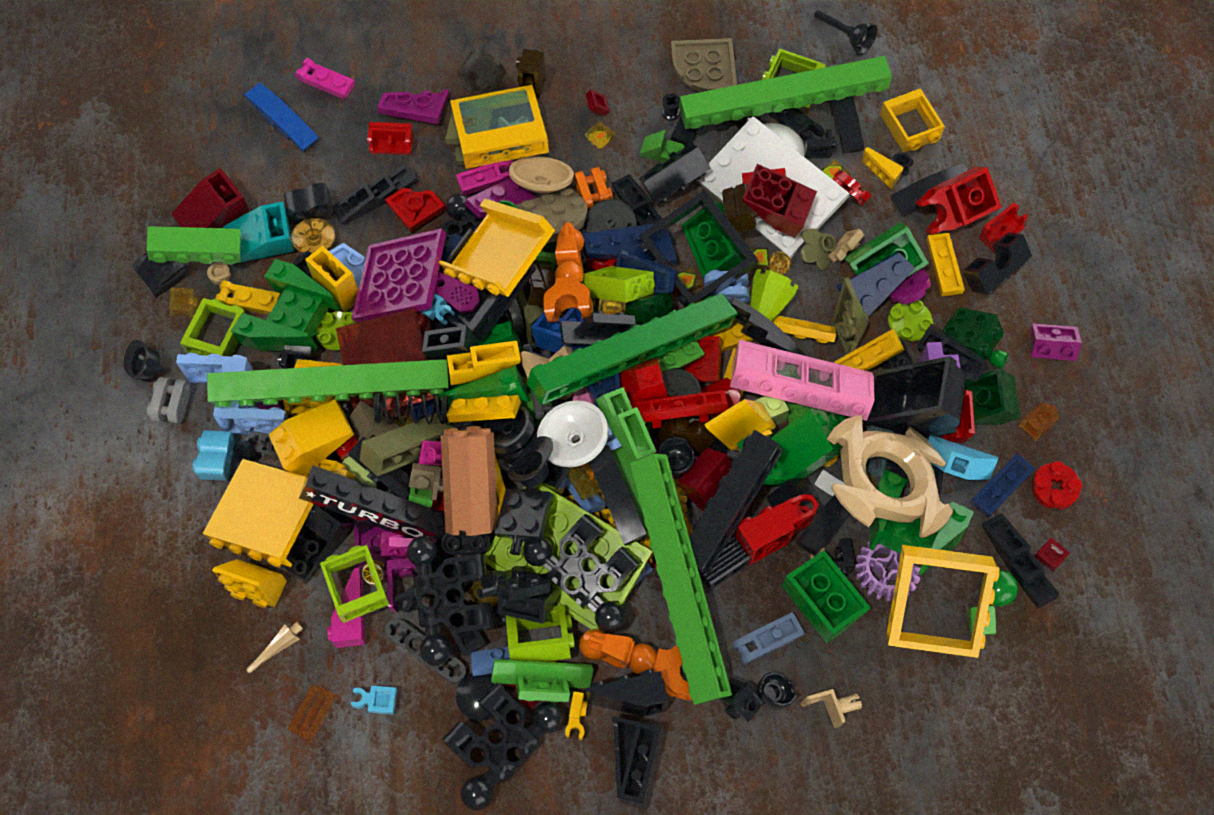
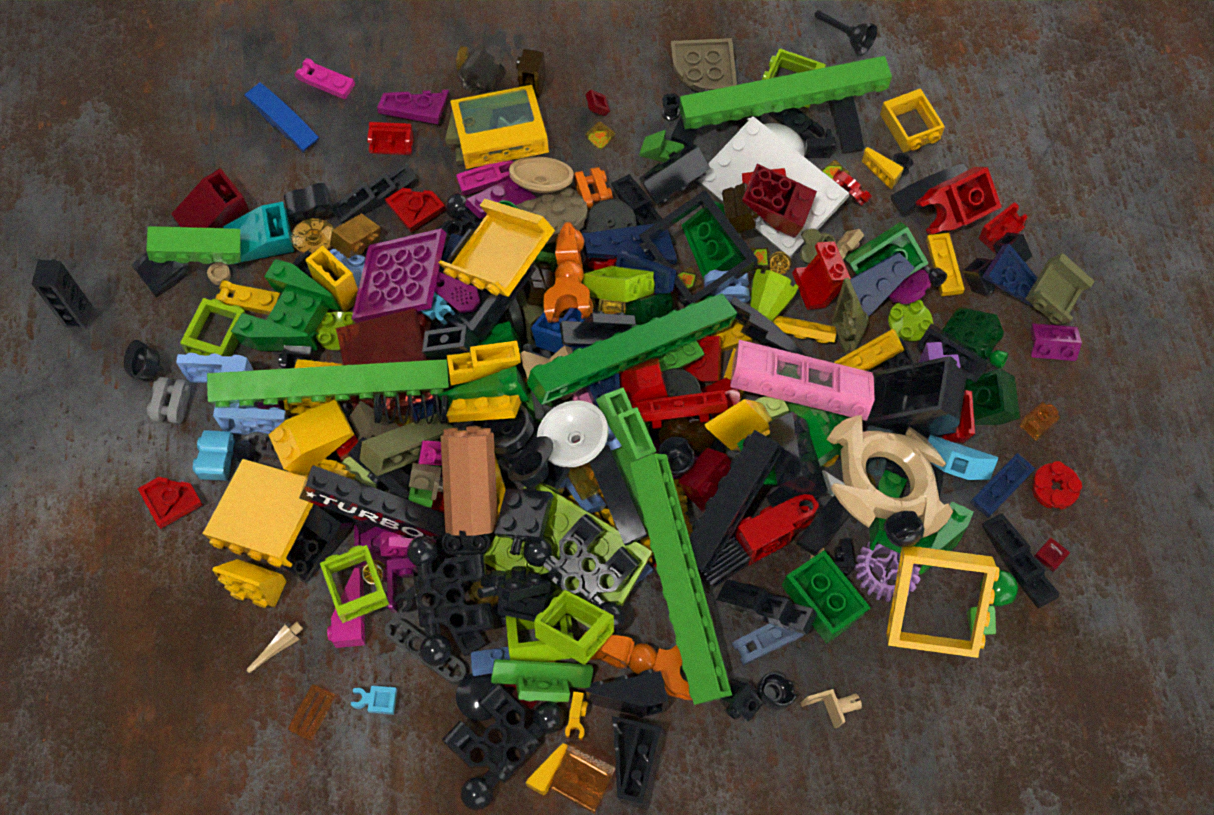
(61, 293): none -> black brick
(169, 499): none -> red plate
(182, 302): clear yellow brick -> none
(355, 236): none -> pearl gold brick
(461, 56): none -> clear yellow tile
(542, 778): none -> yellow slope
(582, 778): none -> clear orange slope
(601, 626): none -> lime window
(766, 607): none -> black slope
(798, 465): none -> black wedge
(822, 277): none -> red panel
(904, 528): none -> black hair
(936, 275): none -> black hinge
(1011, 273): none -> dark blue wing
(1058, 289): none -> olive panel

